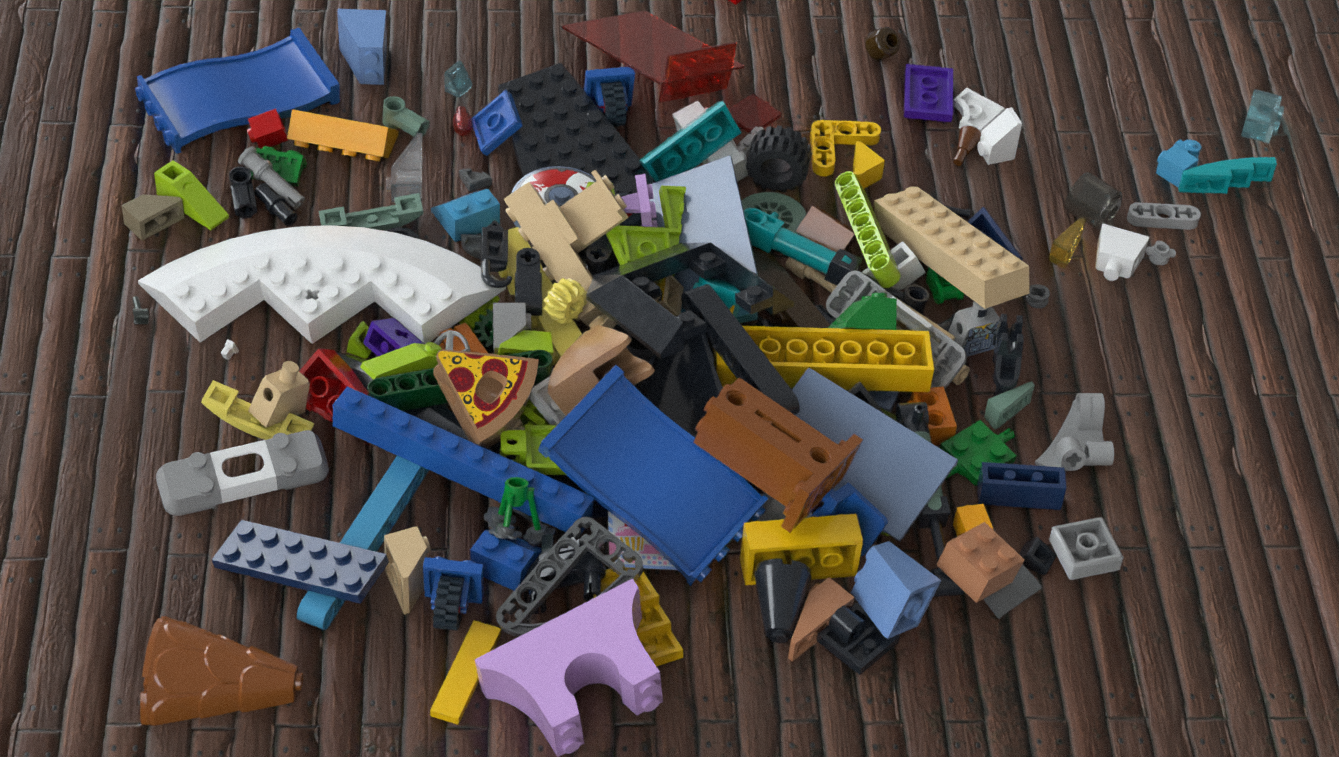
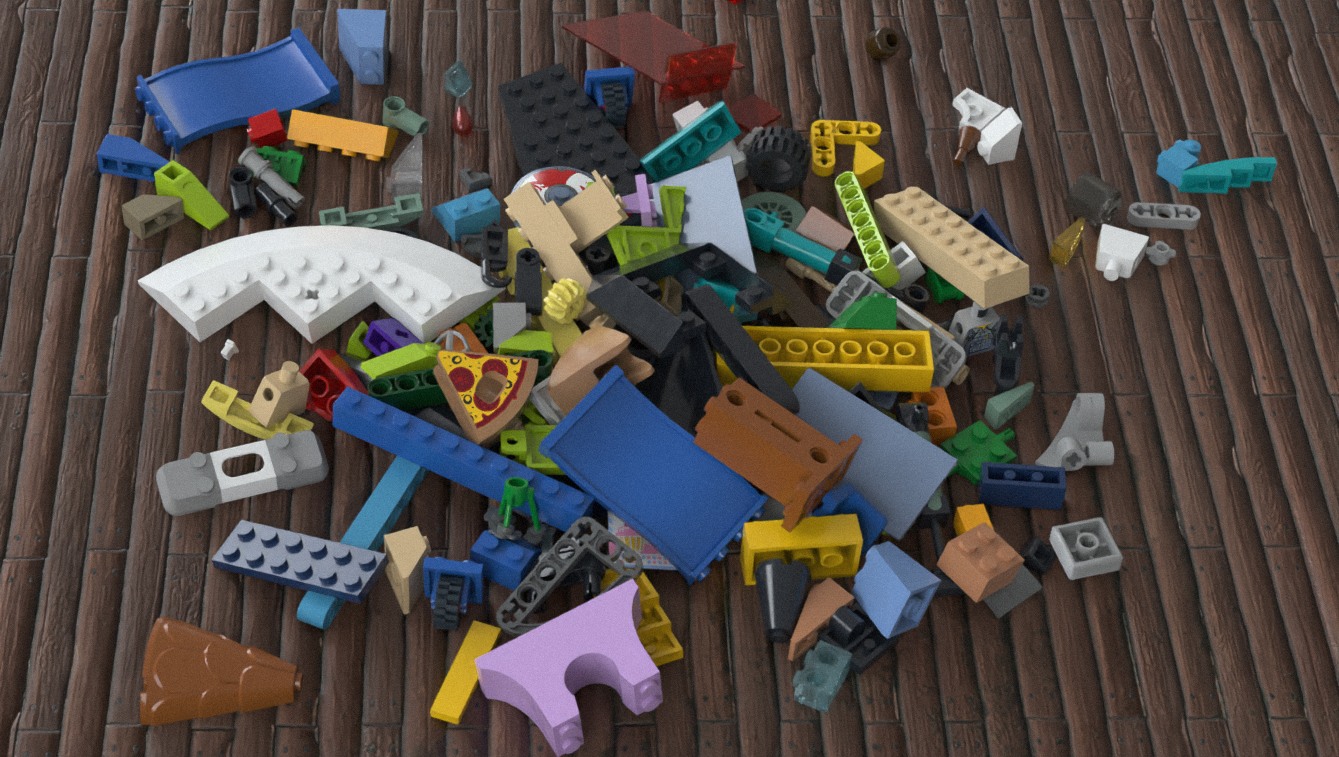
(128, 158): none -> blue slope
(141, 316): pearl dark grey hand -> none
(496, 122): blue tile -> none
(821, 676): none -> clear light blue brick
(928, 93): dark purple plate -> none
(1263, 116): clear light blue brick -> none

